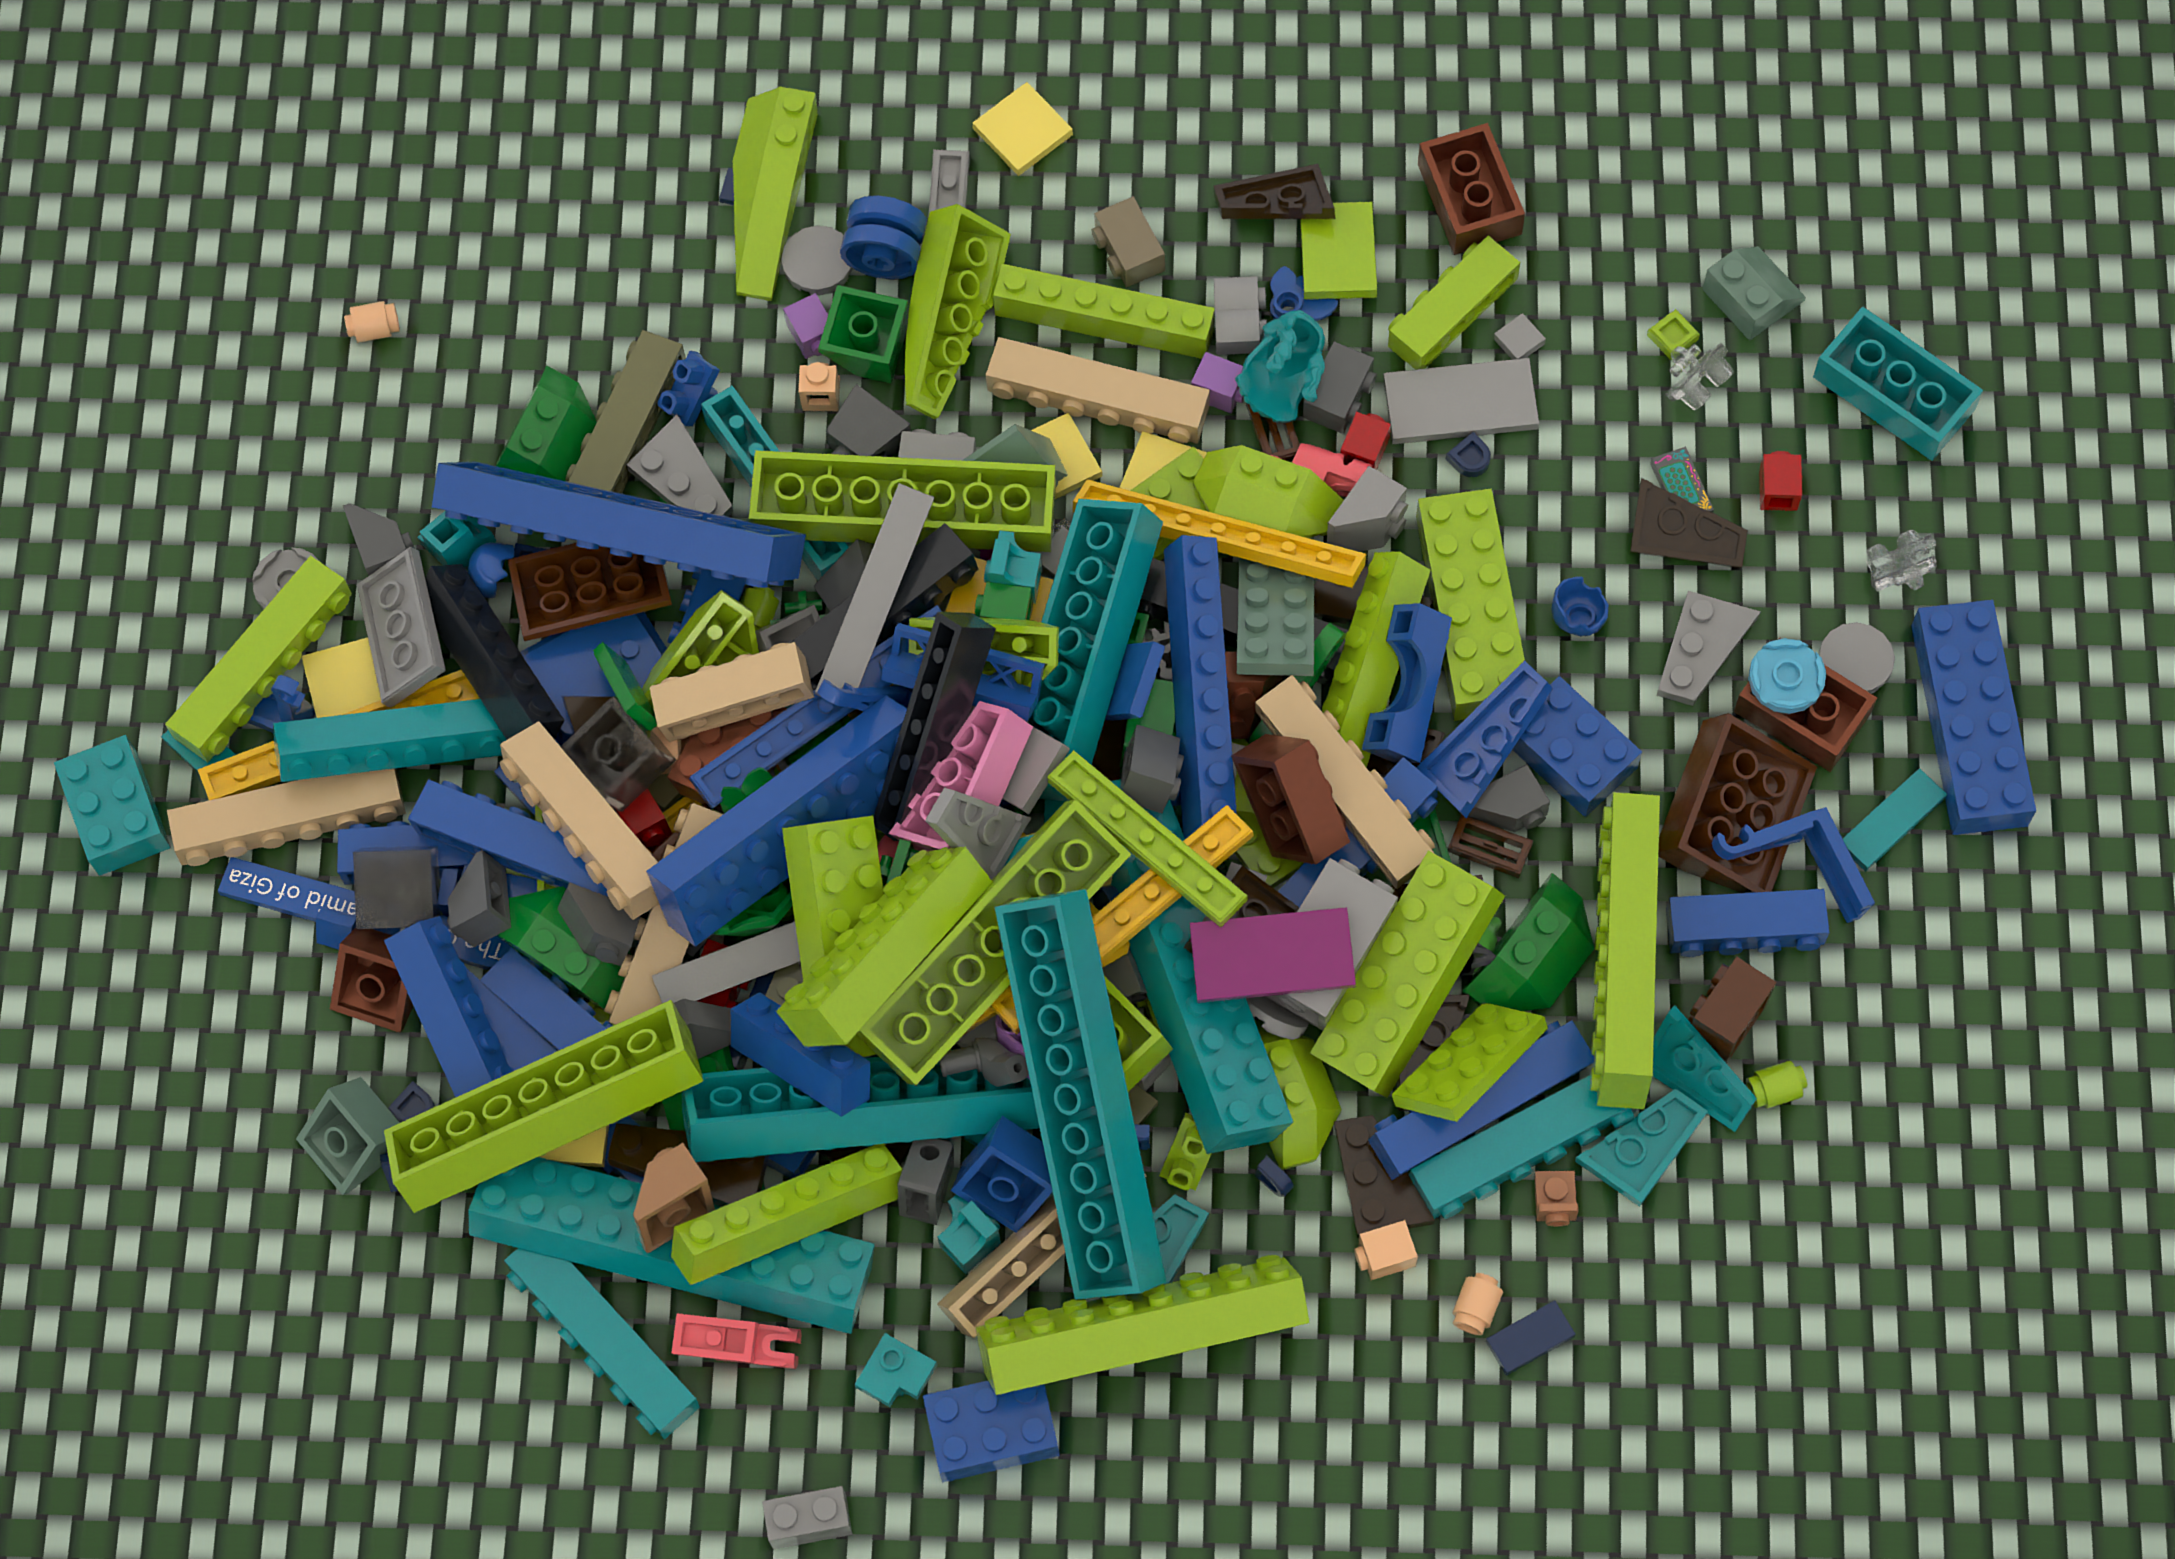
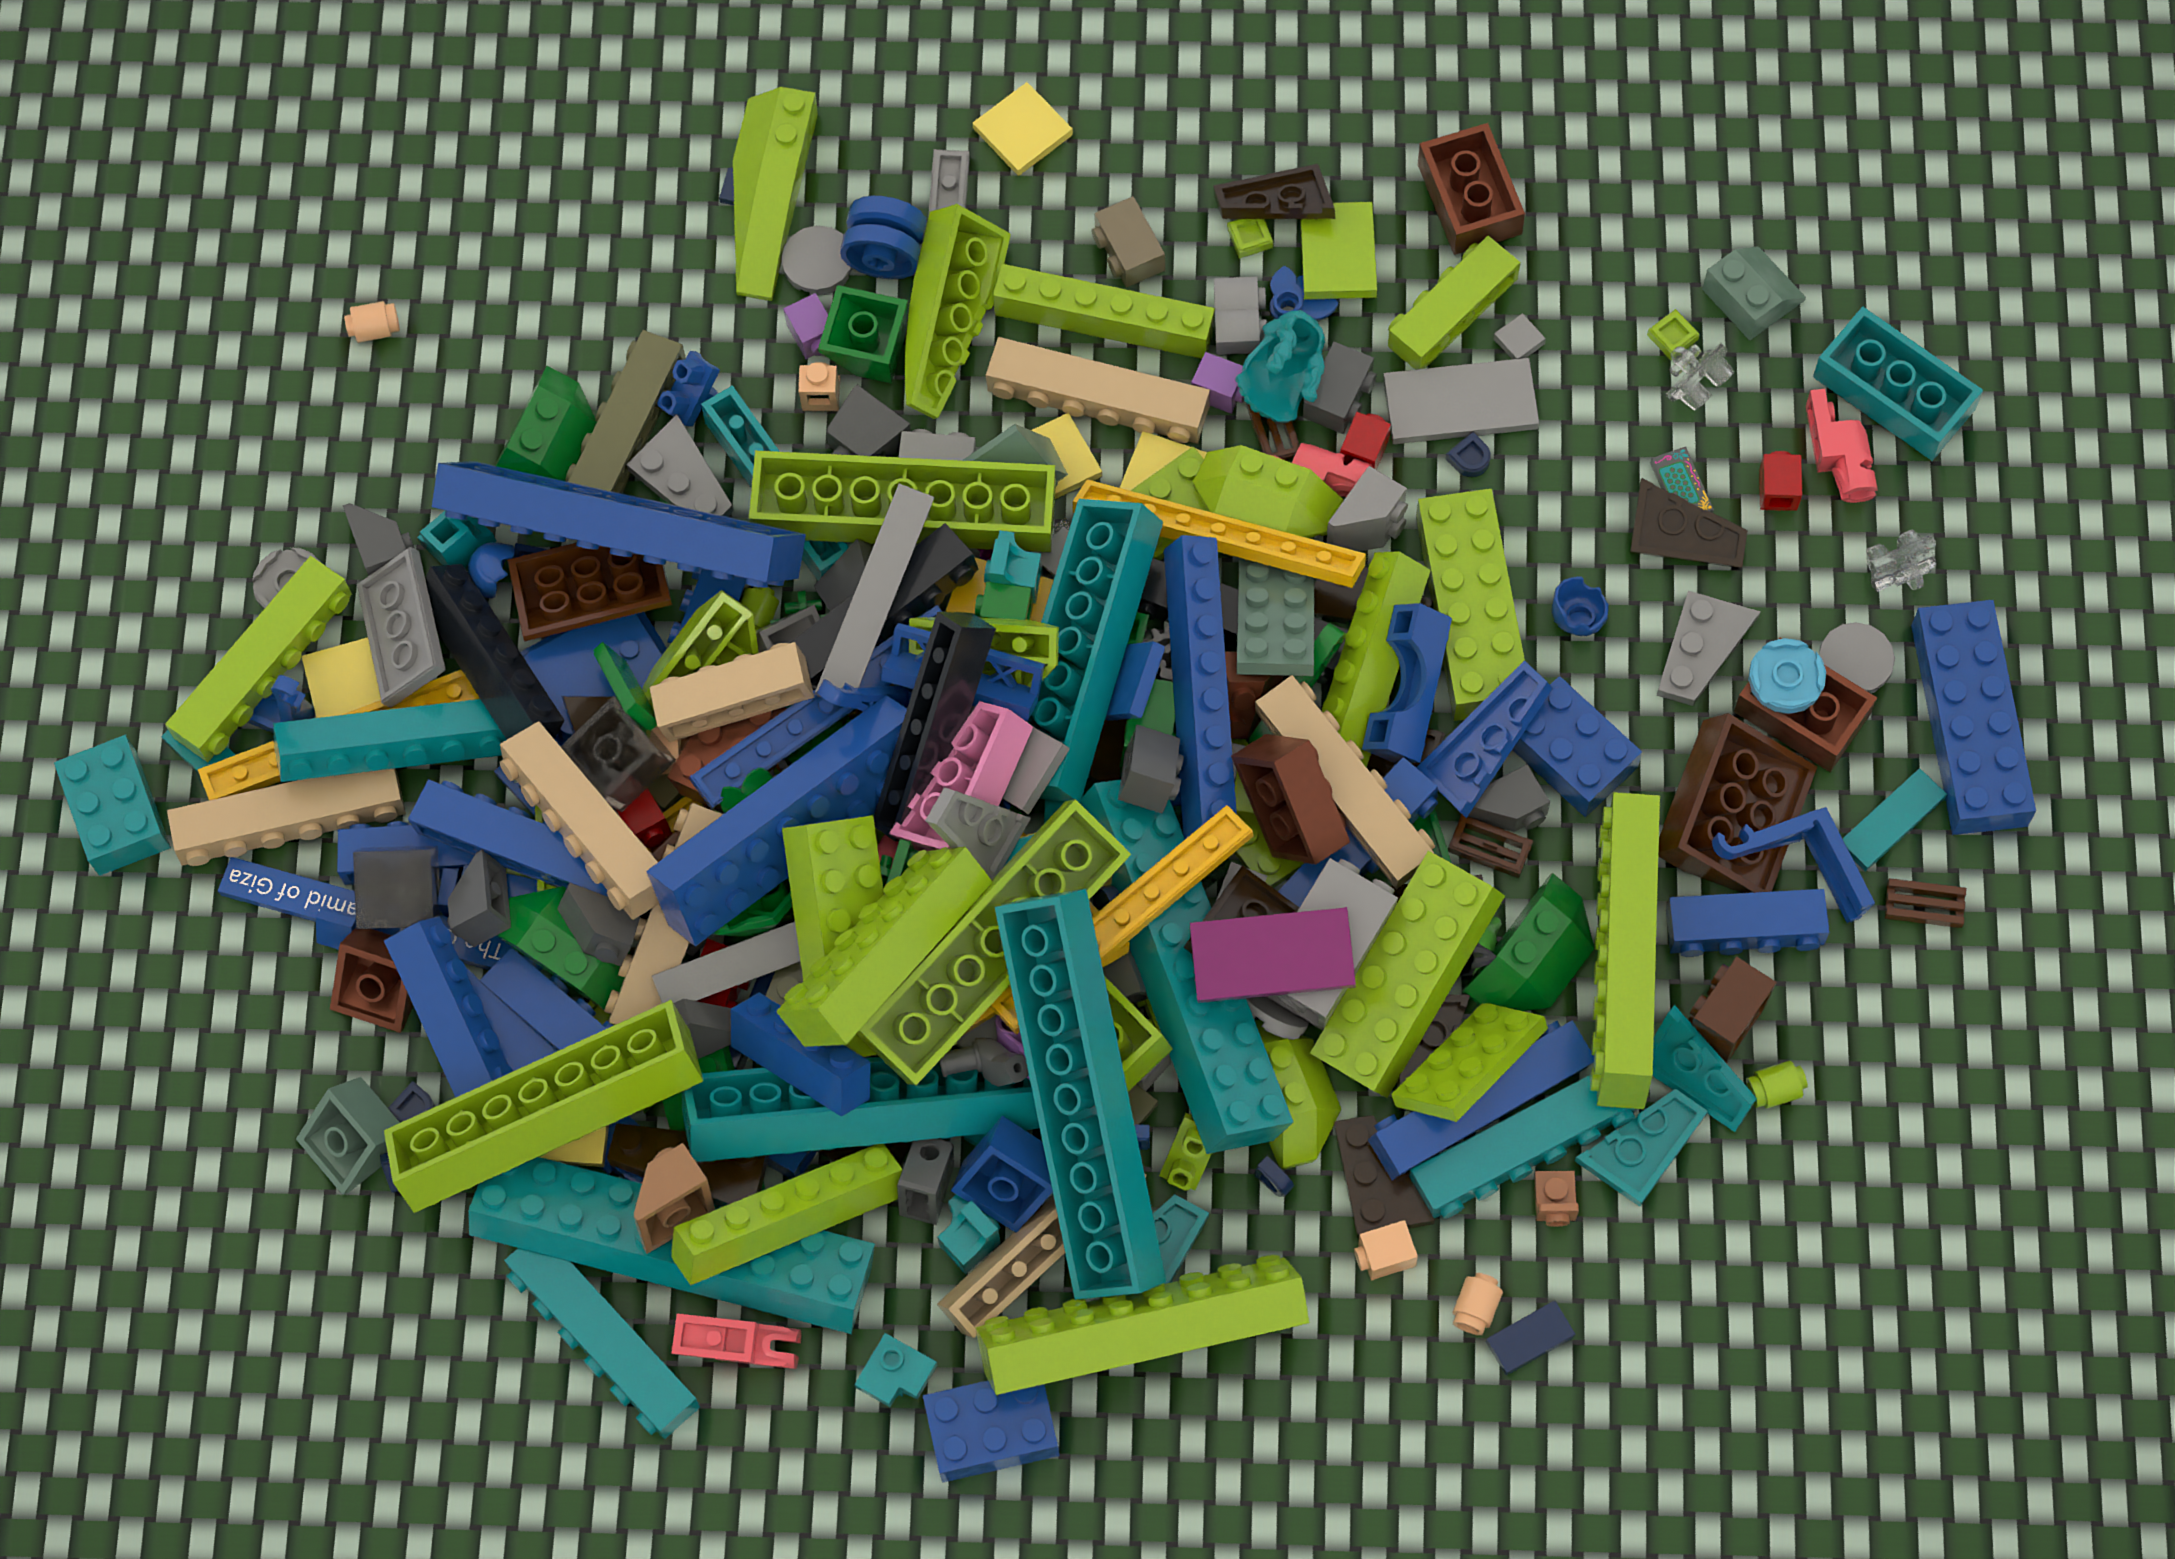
(807, 1517): light grey brick -> none
(1148, 839): lime tile -> none
(1249, 236): none -> lime tile
(1841, 449): none -> coral plate
(1928, 889): none -> reddish brown tile

